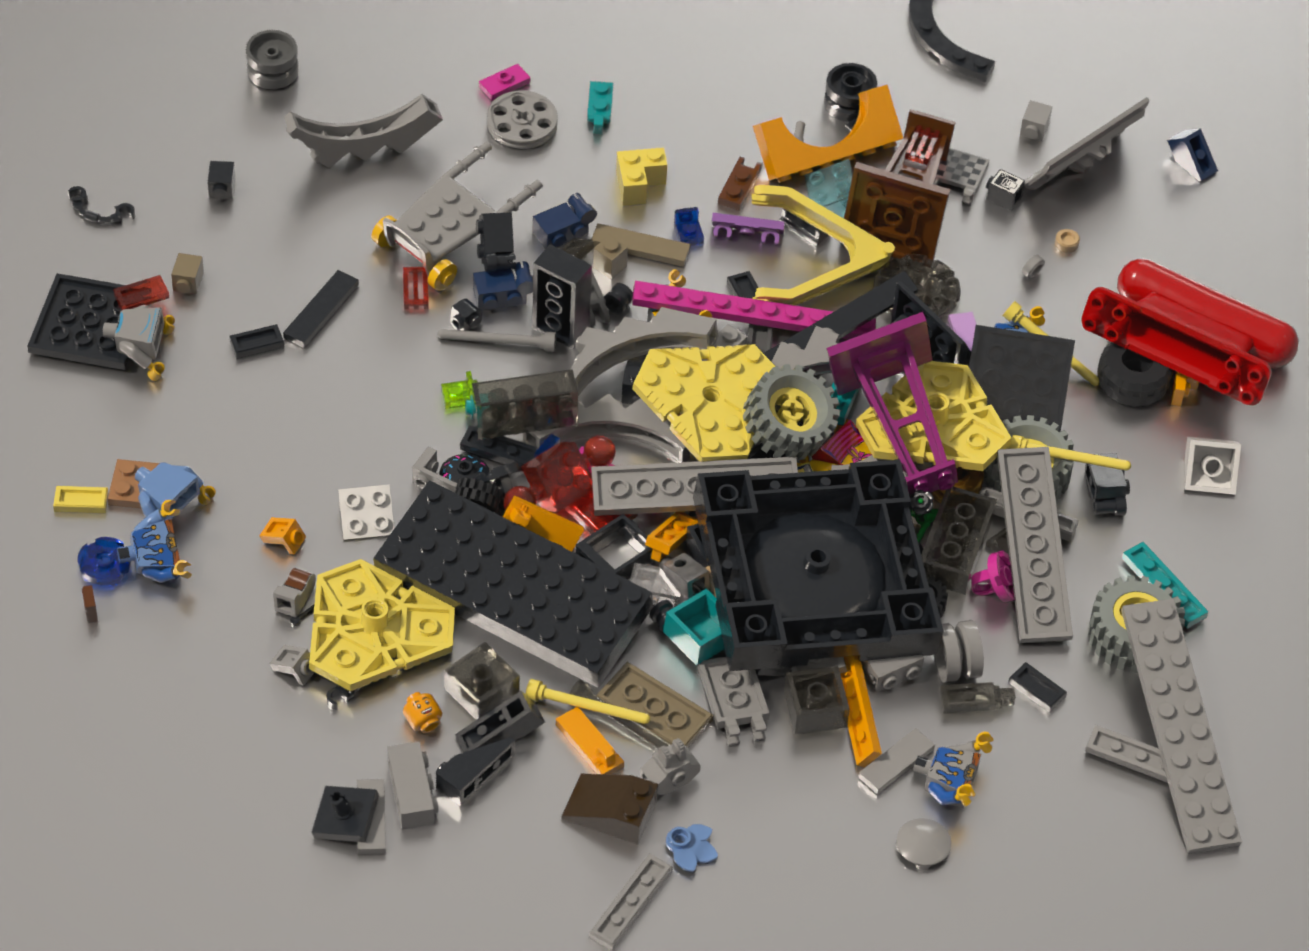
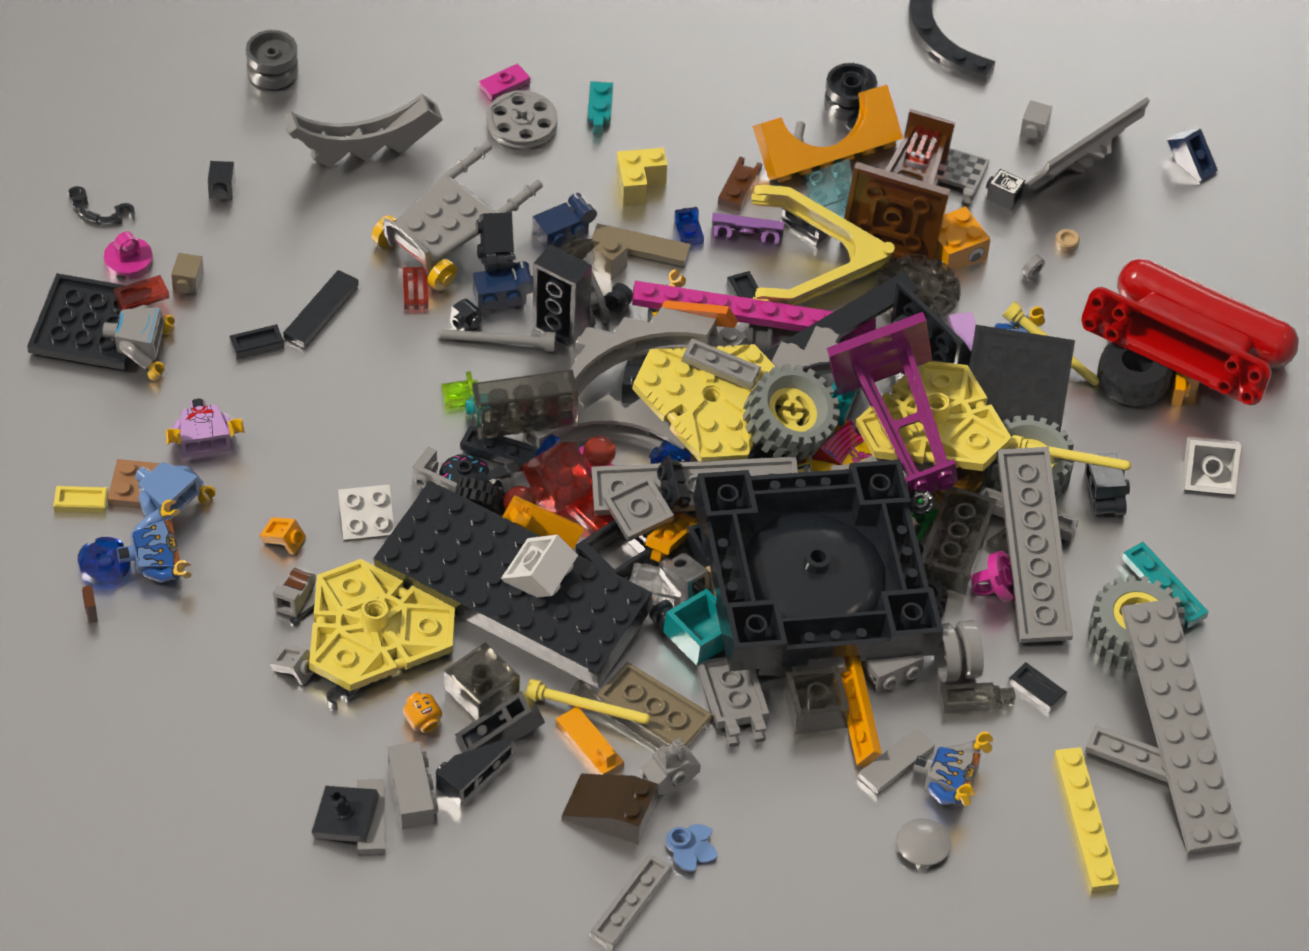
(128, 256): none -> dark pink tile
(203, 429): none -> lavender torso
(540, 565): none -> white slope
(638, 508): none -> light grey plate
(666, 448): none -> clear blue bracket
(670, 475): none -> black hinge
(721, 364): none -> light grey tile
(722, 314): none -> orange tile
(962, 240): none -> light orange brick
(1086, 820): none -> light yellow plate

